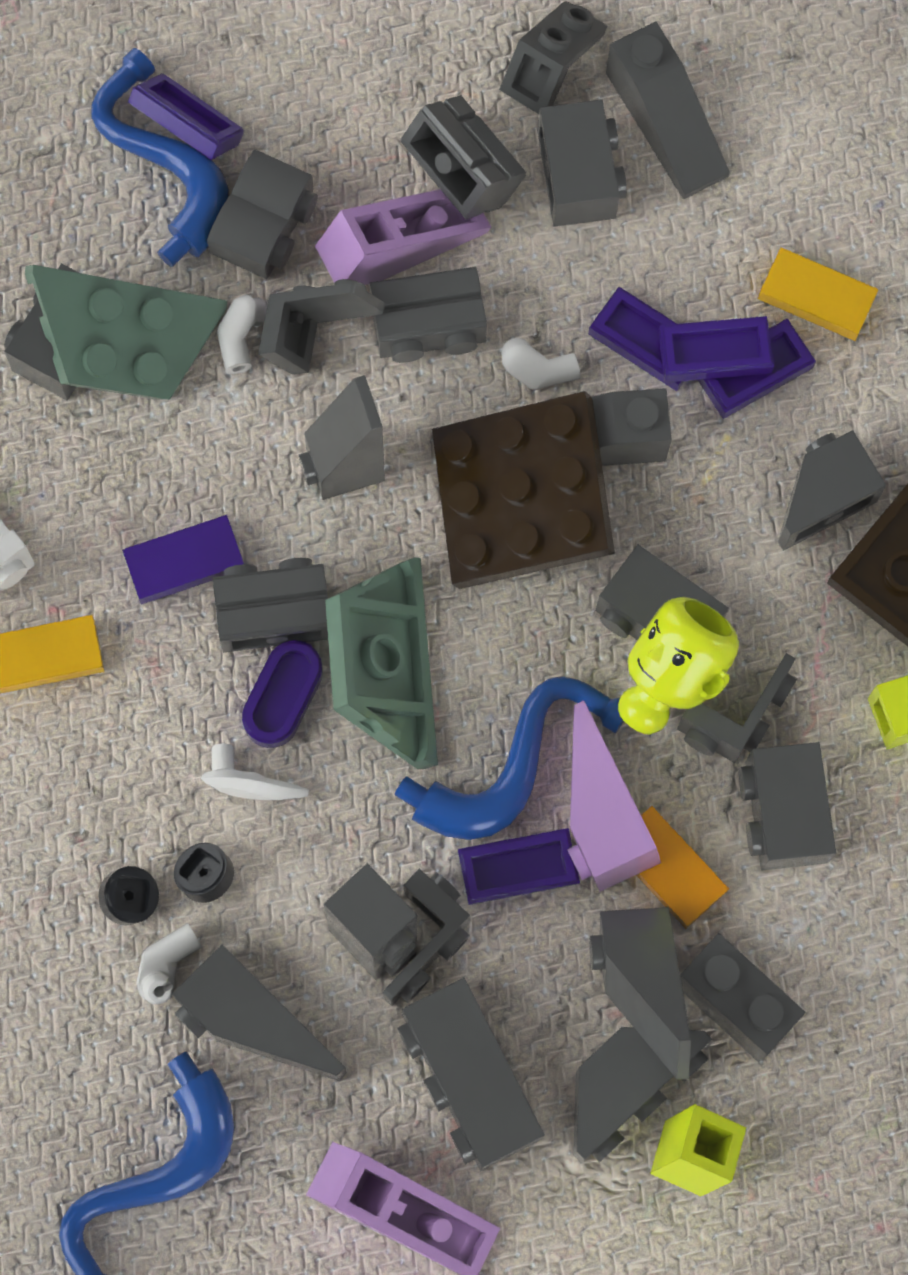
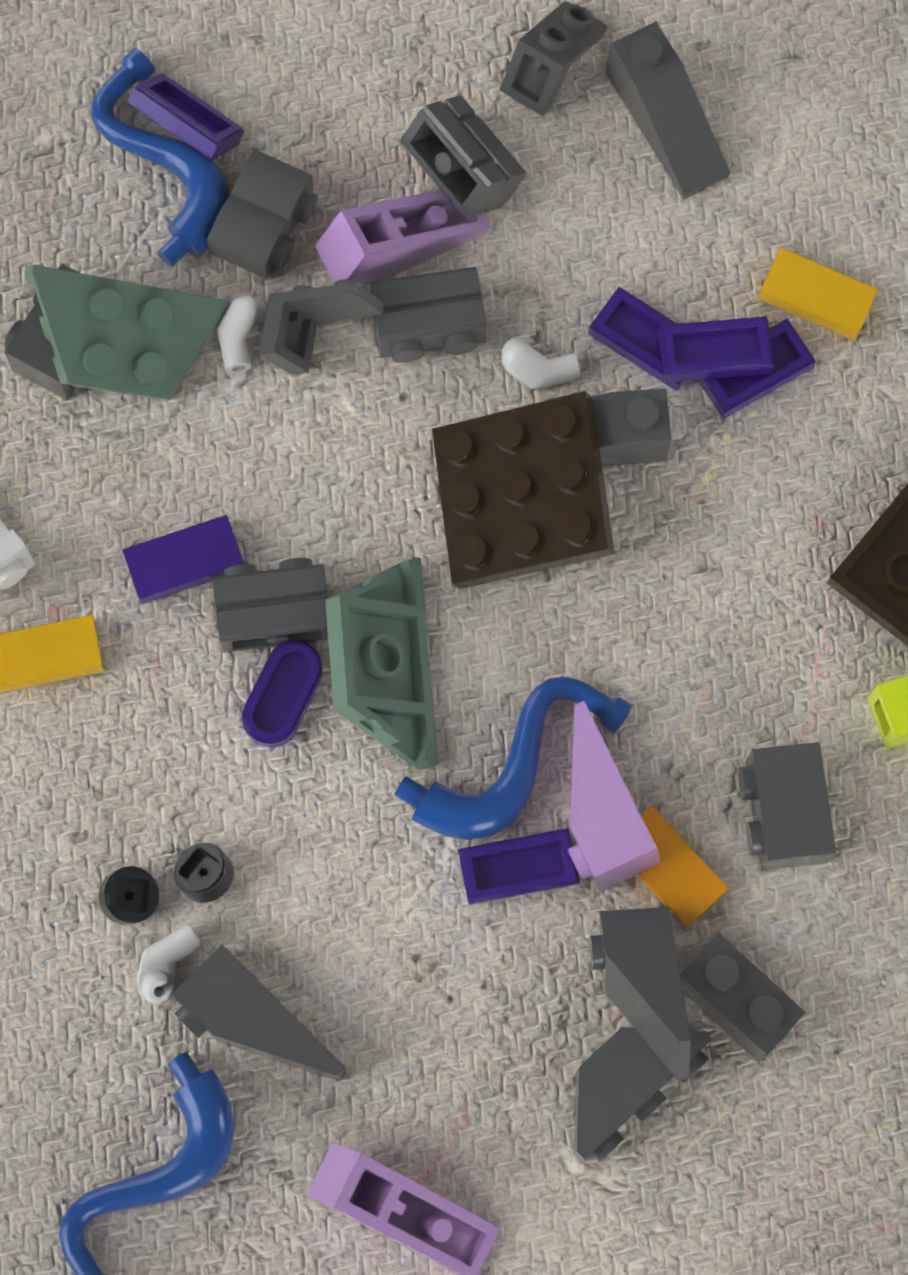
(246, 784): white bar -> none
(345, 443): dark grey slope -> none
(373, 923): dark grey brick -> none
(437, 900): dark grey bracket -> none
(469, 1075): dark grey brick -> none
(579, 162): dark grey brick -> none
(641, 589): dark grey brick -> none
(677, 663): neon yellow piece -> none
(698, 1150): neon yellow brick -> none
(713, 732): dark grey bracket -> none
(829, 487): dark grey slope -> none

